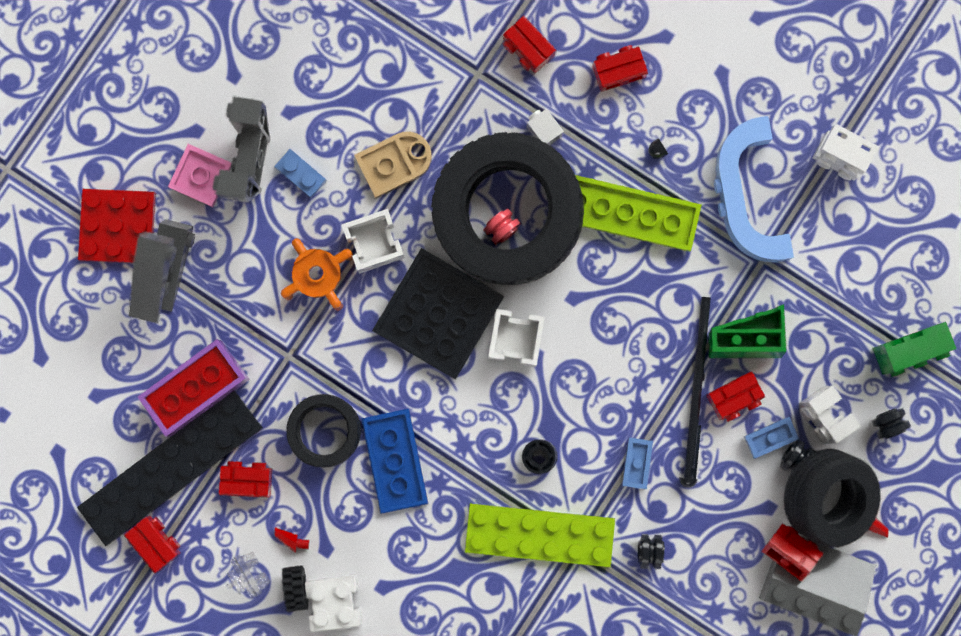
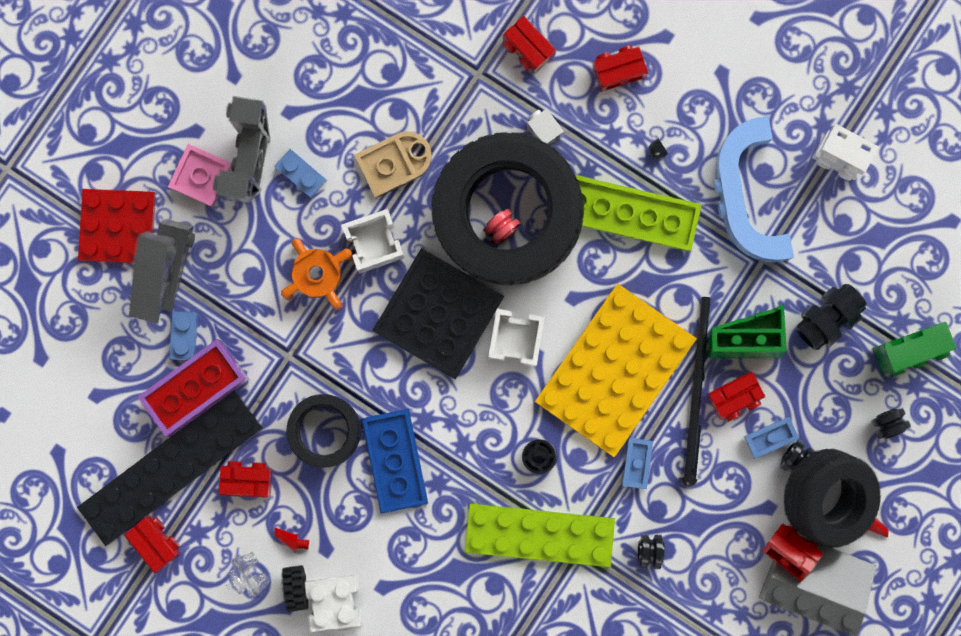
(183, 335): none -> medium blue plate
(615, 370): none -> yellow plate
(827, 427): white piece -> none
(839, 309): none -> black piece

